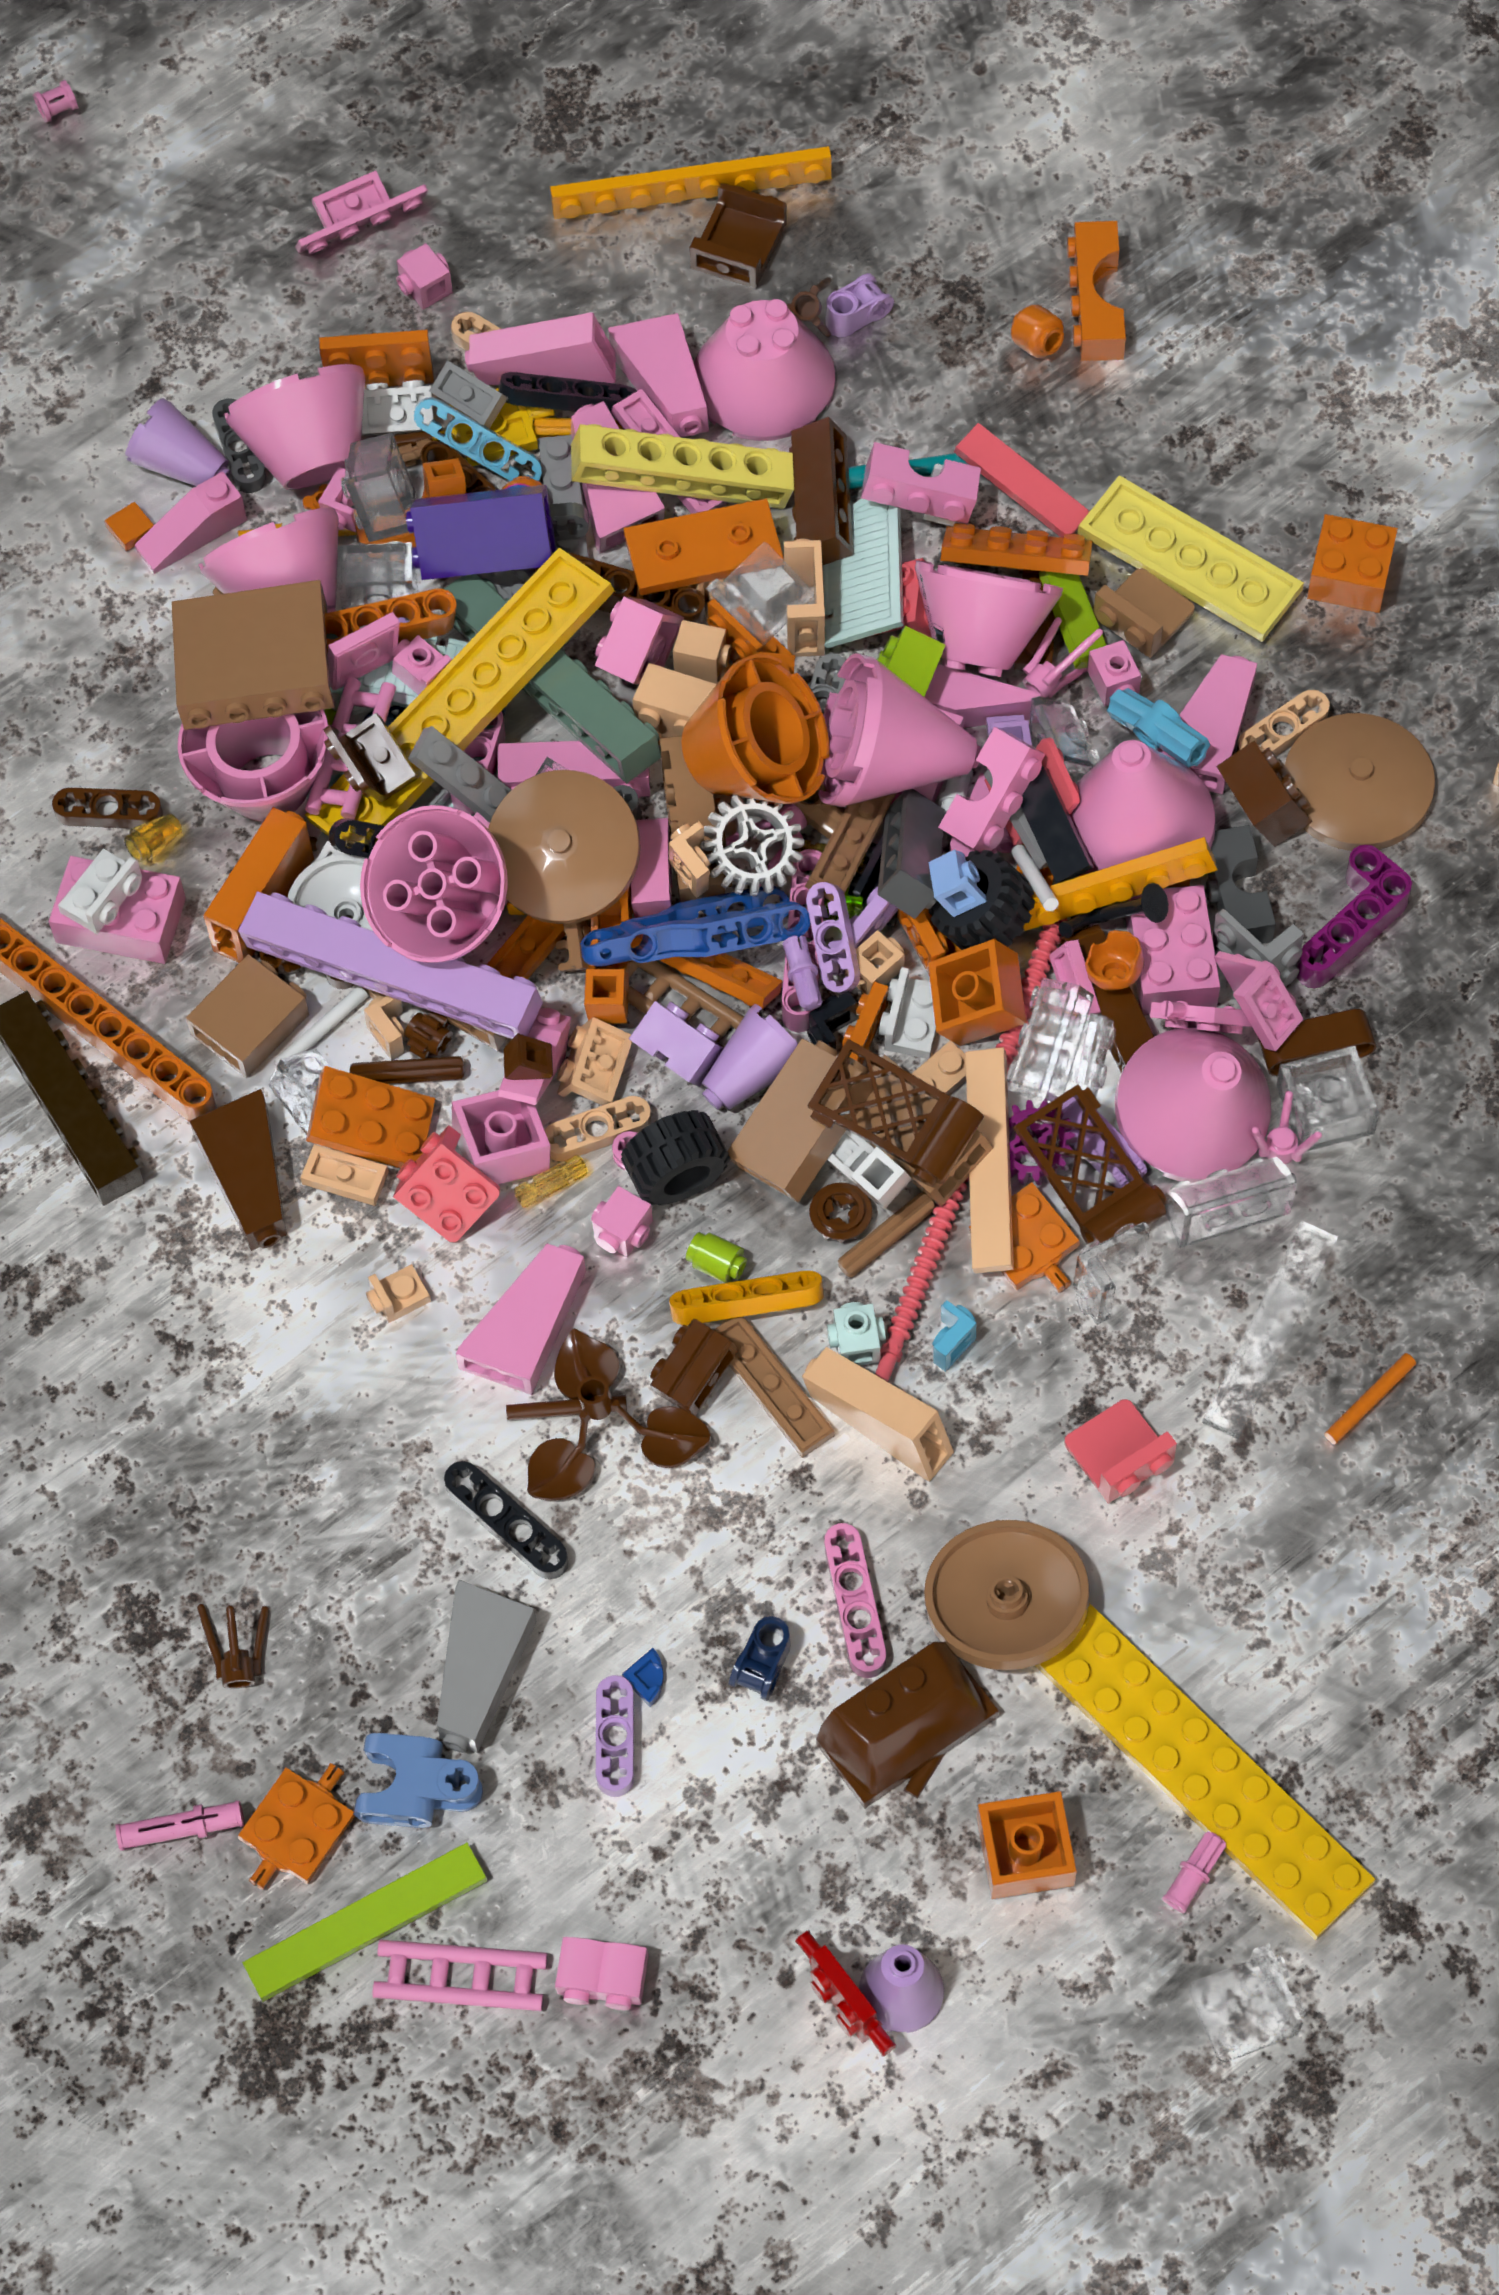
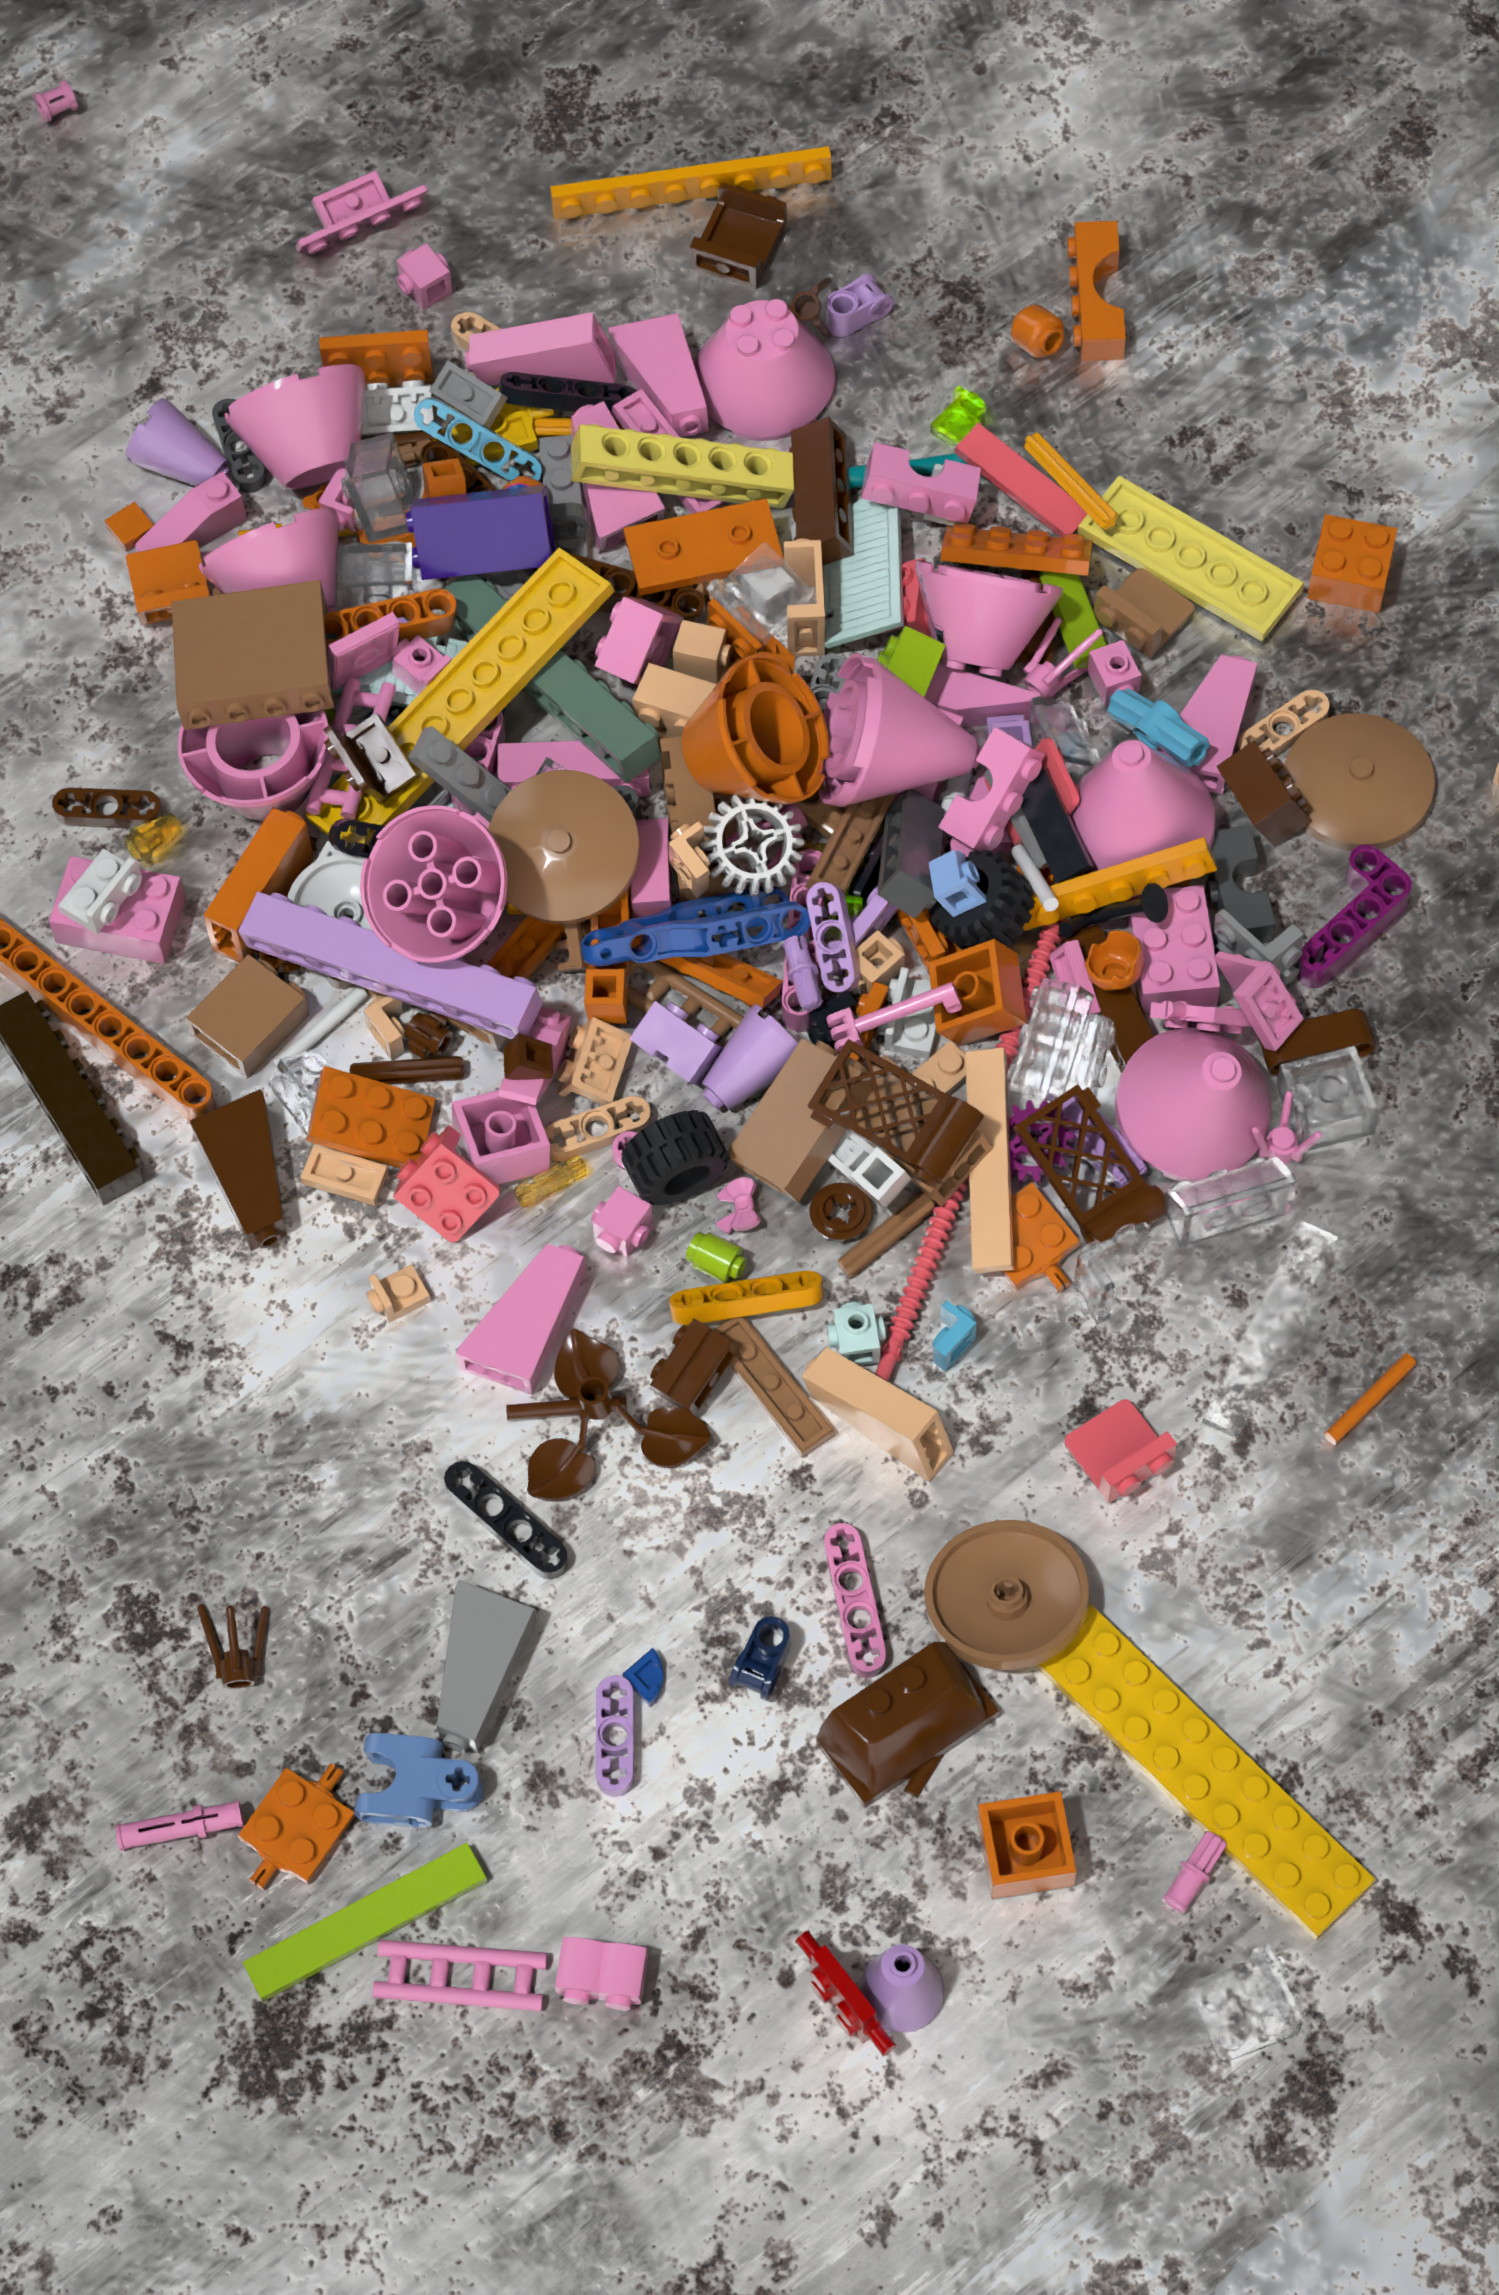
(164, 577): none -> orange bracket
(740, 1193): none -> bright pink piece
(846, 1027): none -> bright pink hinge
(959, 417): none -> clear neon green bracket
(1071, 481): none -> light orange axle

